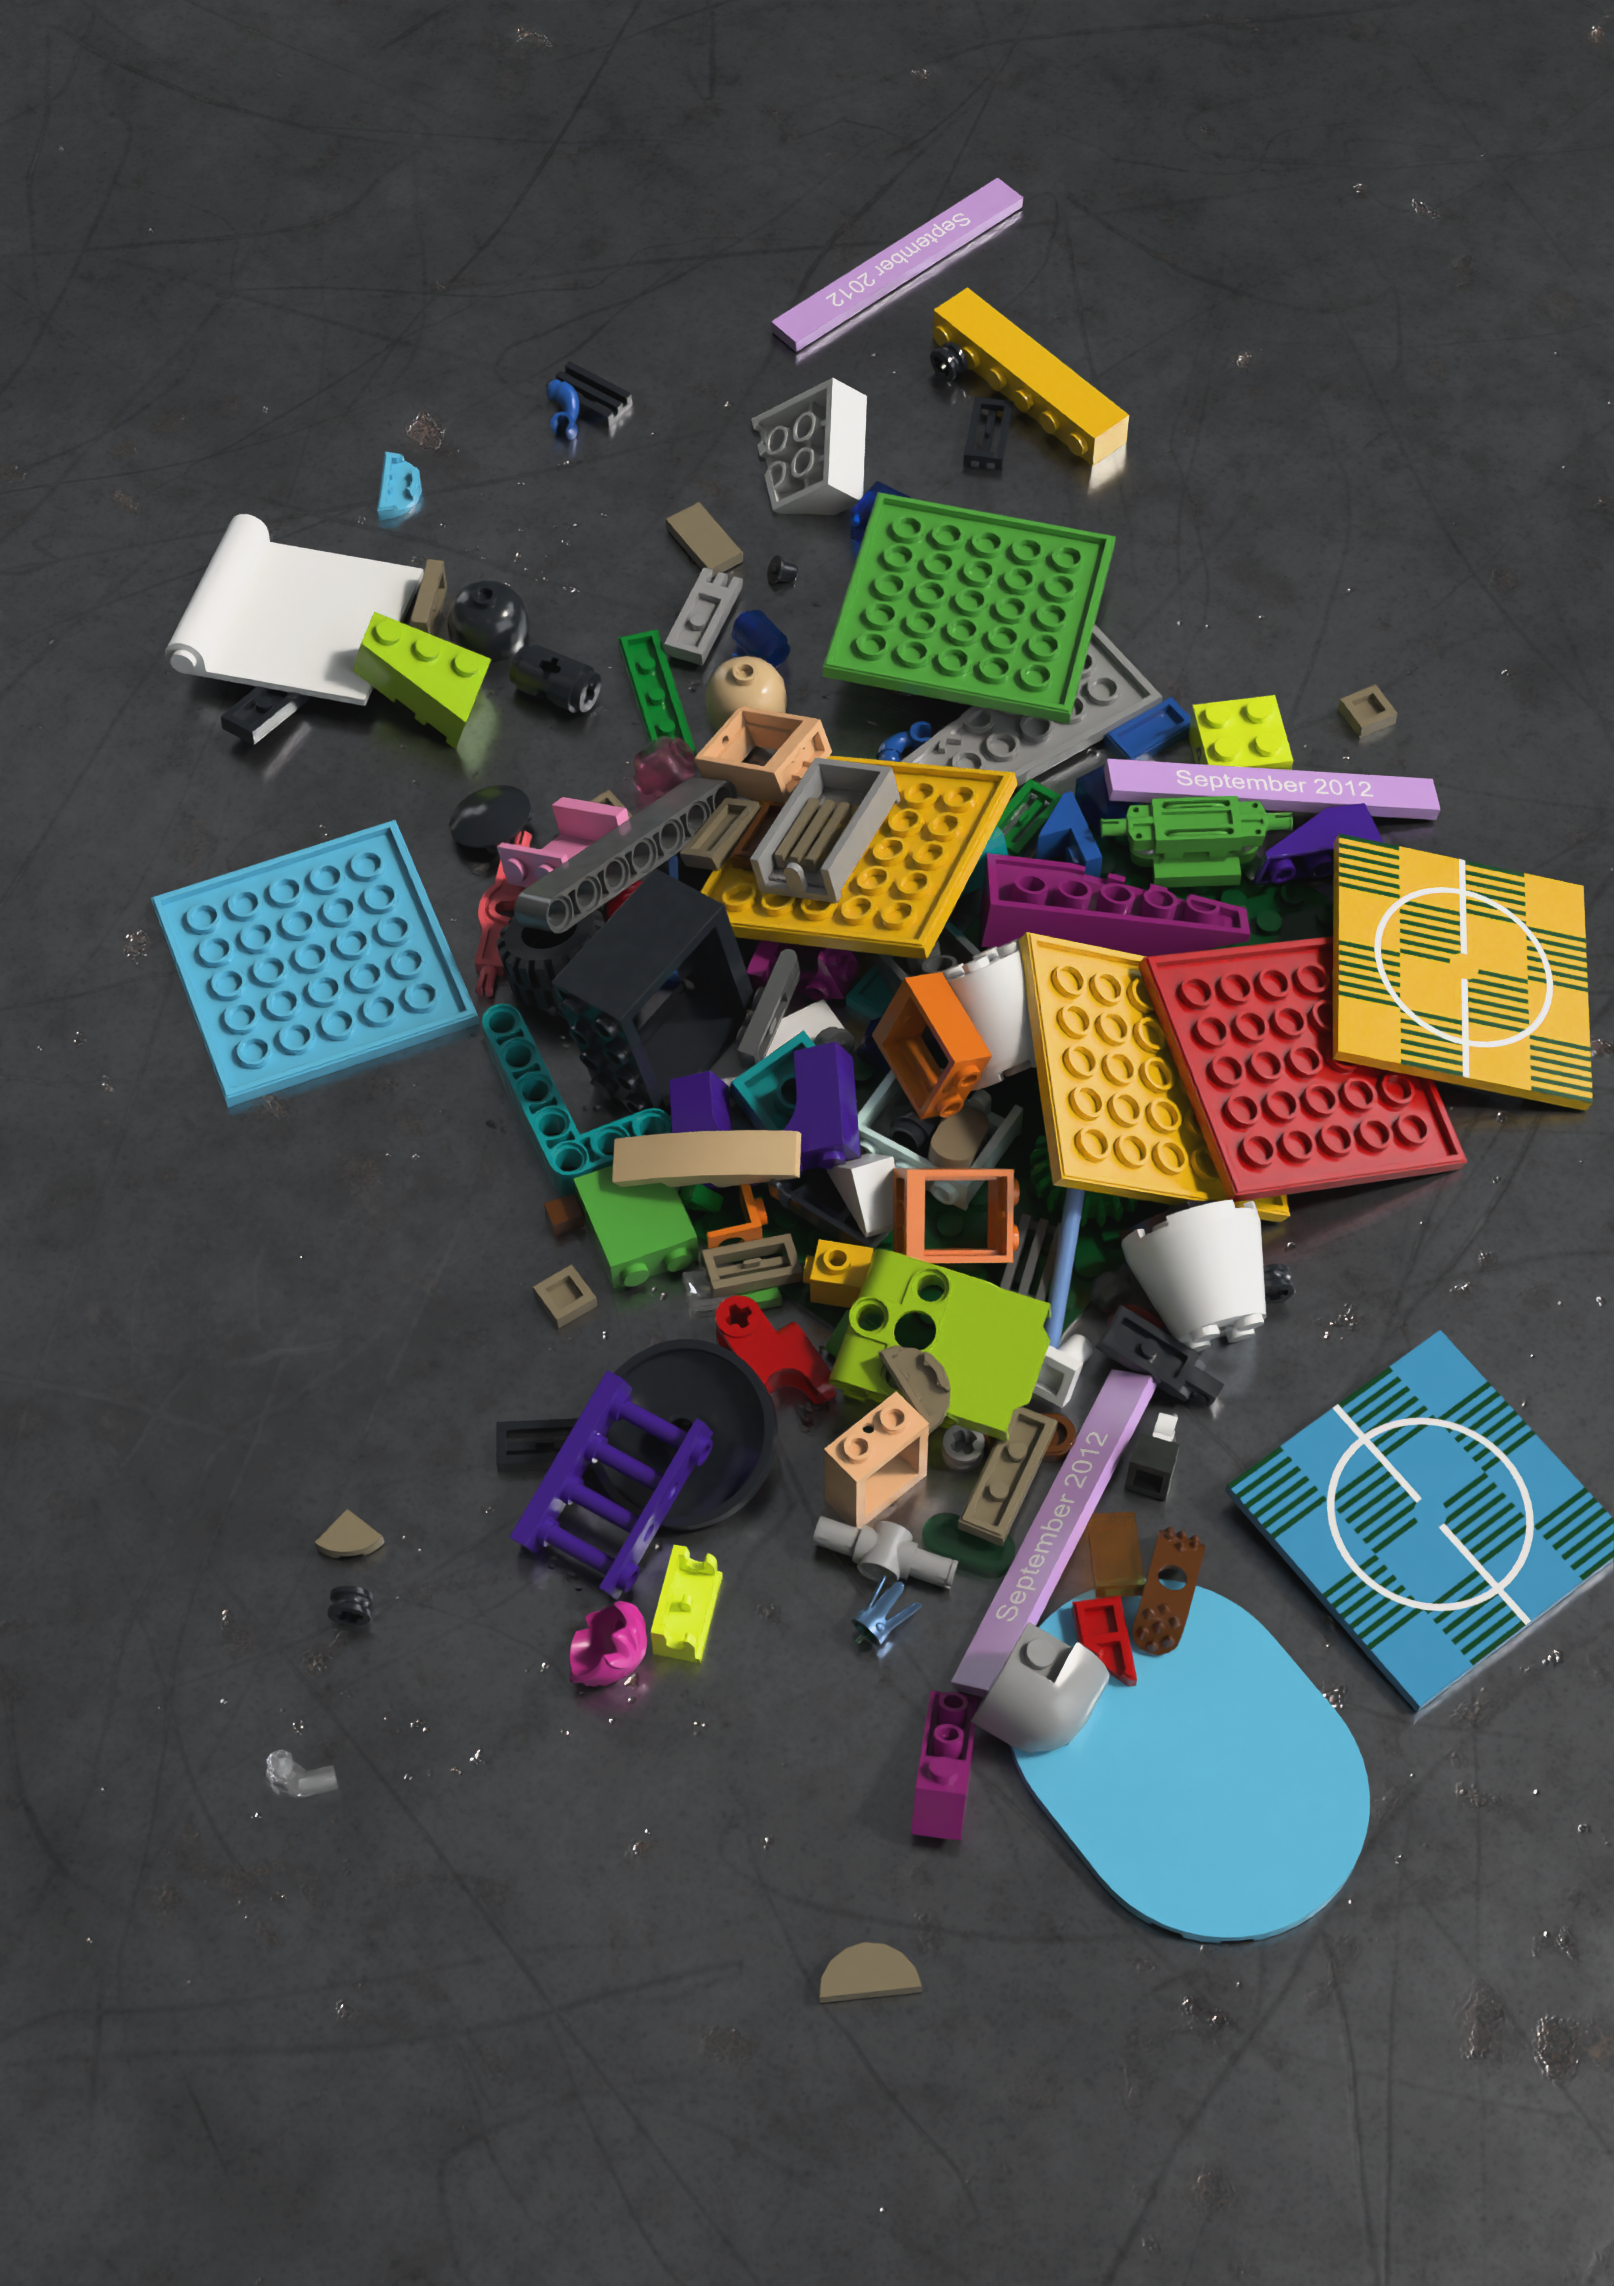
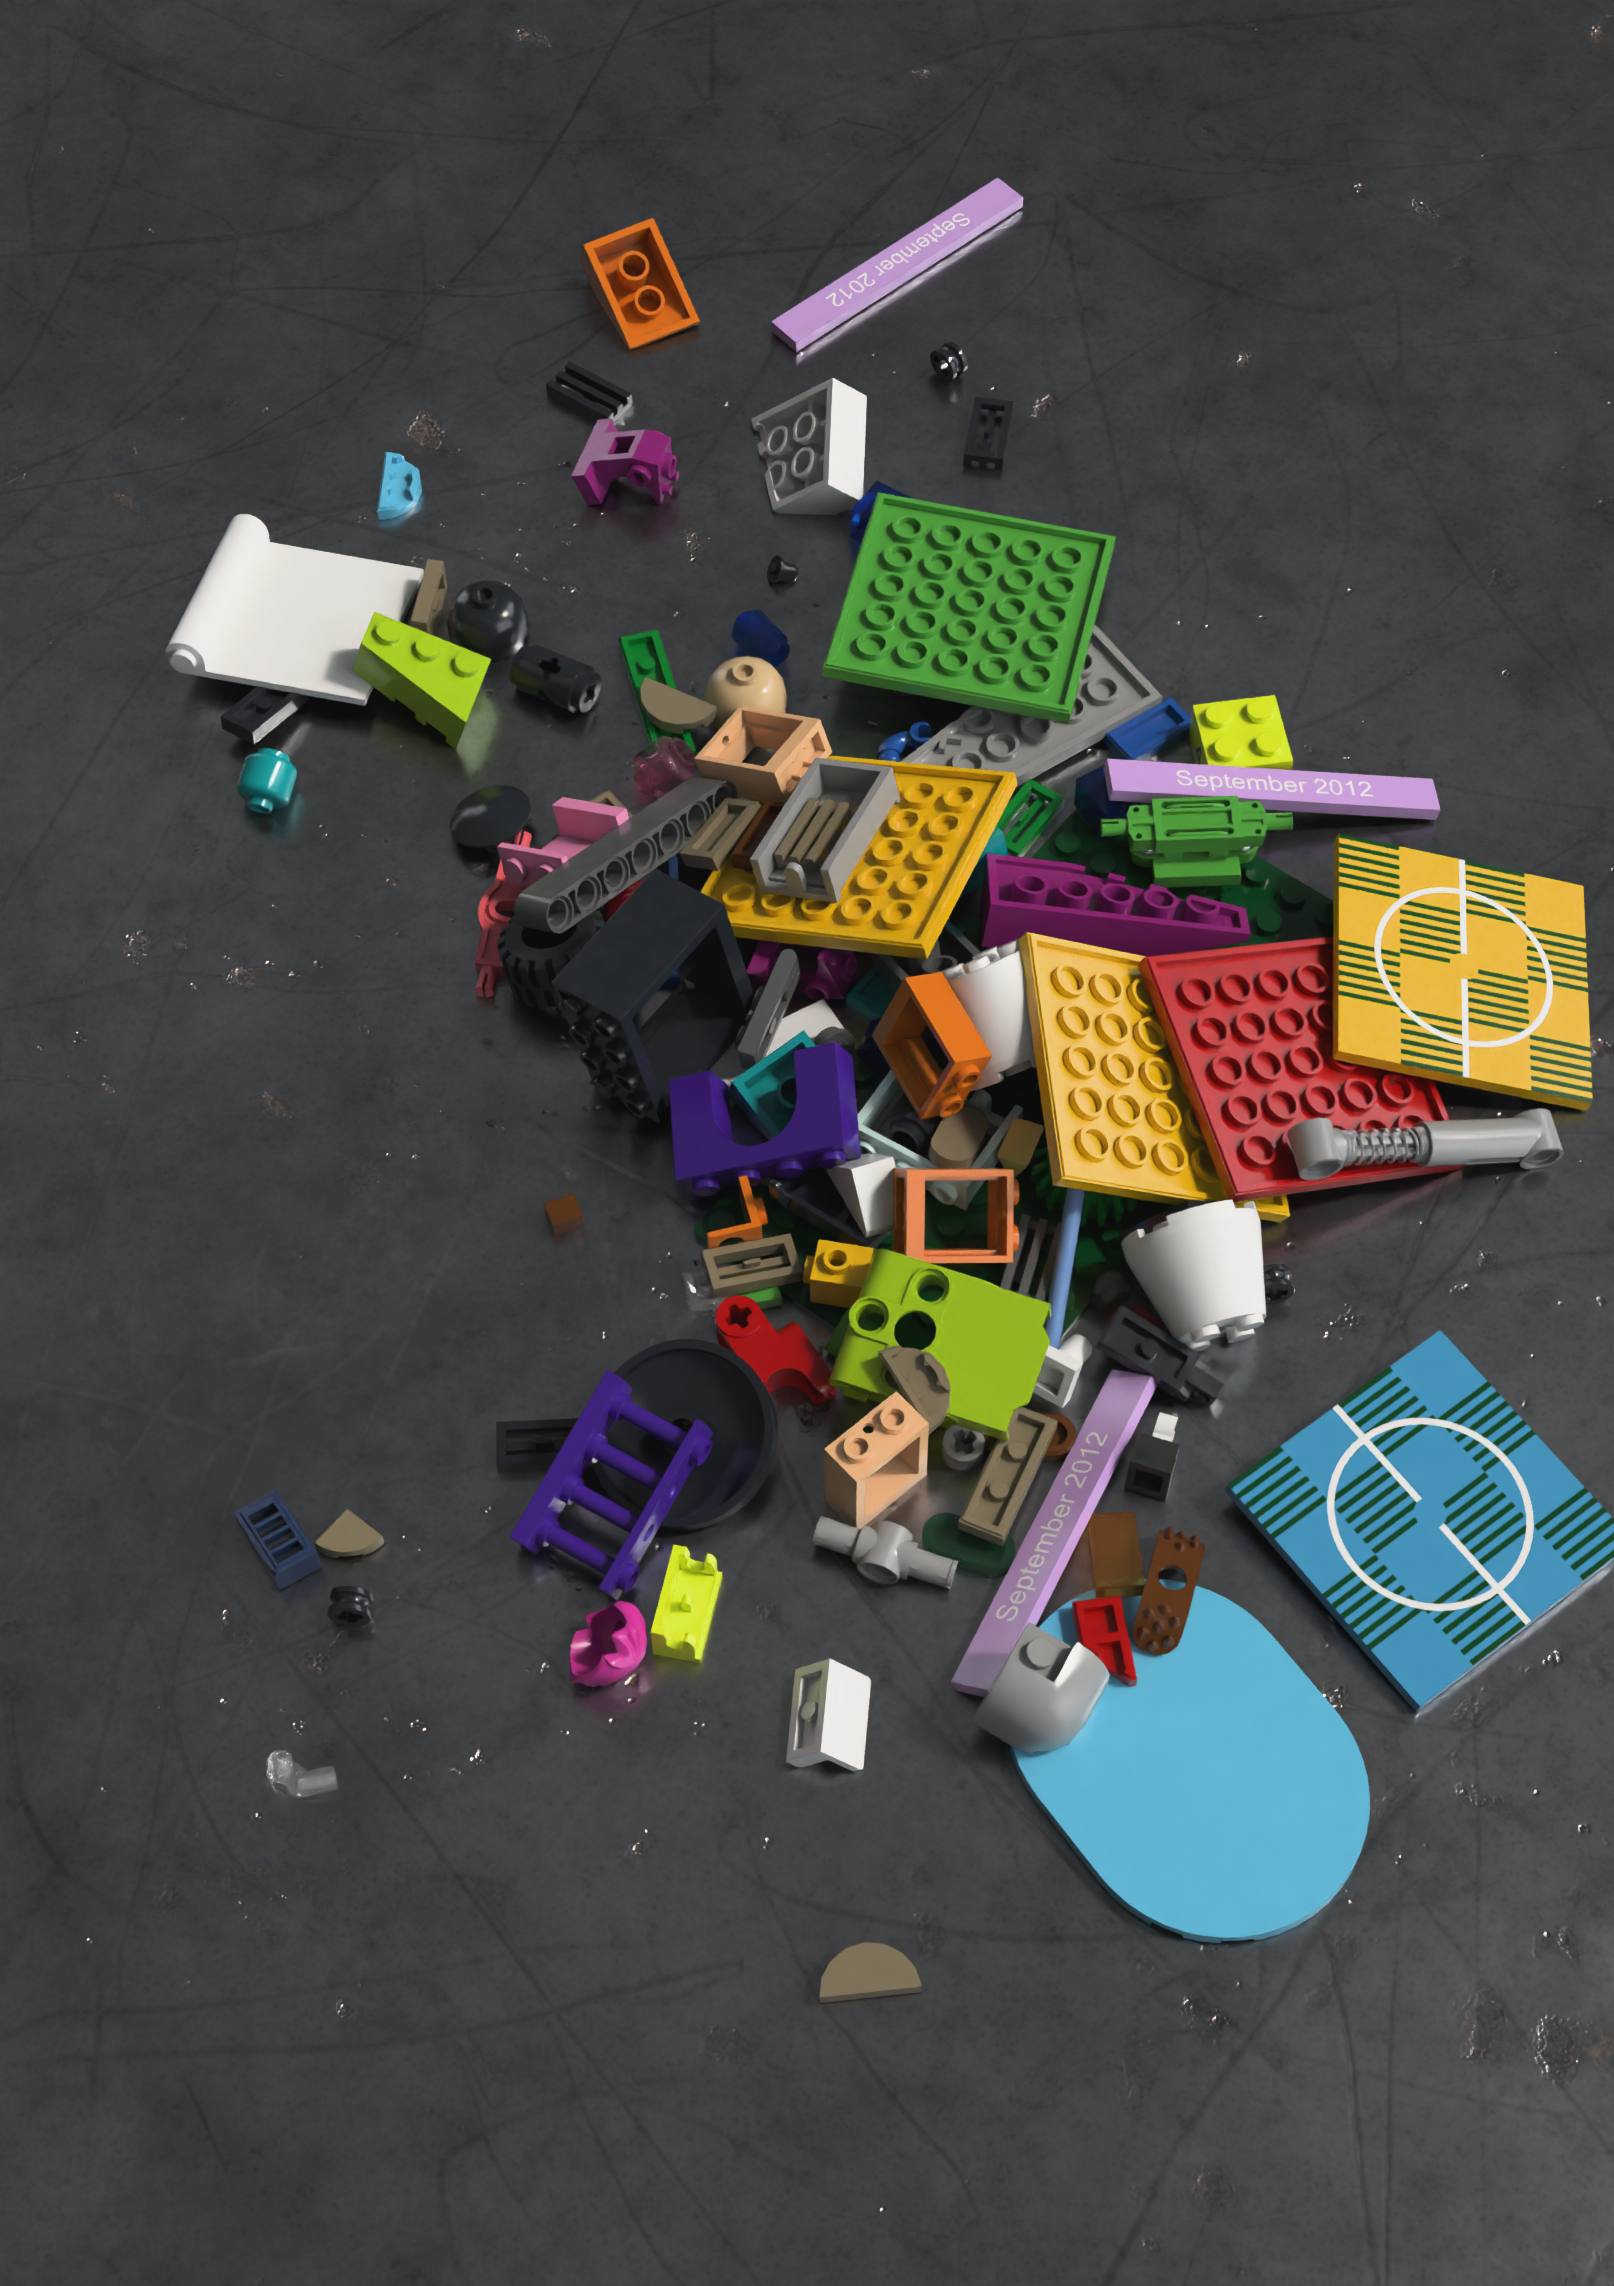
(267, 780): none -> teal head
(292, 1567): none -> dark blue slope
(313, 962): medium azure tile -> none
(550, 1114): teal beam -> none
(565, 1296): dark tan tile -> none
(568, 399): blue arm -> none
(635, 454): none -> magenta tile
(635, 1227): bright green brick -> none
(638, 284): none -> orange slope
(673, 709): none -> dark tan tile
(700, 1198): green tile -> none
(702, 617): light grey hinge -> none
(704, 539): dark tan tile -> none
(707, 1157): tan slope -> none
(828, 1716): none -> white panel
(871, 1620): flat silver piece -> none
(944, 1766): magenta slope -> none
(1019, 1145): none -> light yellow slope
(1031, 377): yellow brick -> none
(1069, 835): blue slope -> none
(1311, 847): dark purple slope -> none
(1367, 711): dark tan tile -> none
(1522, 1139): none -> light grey piece

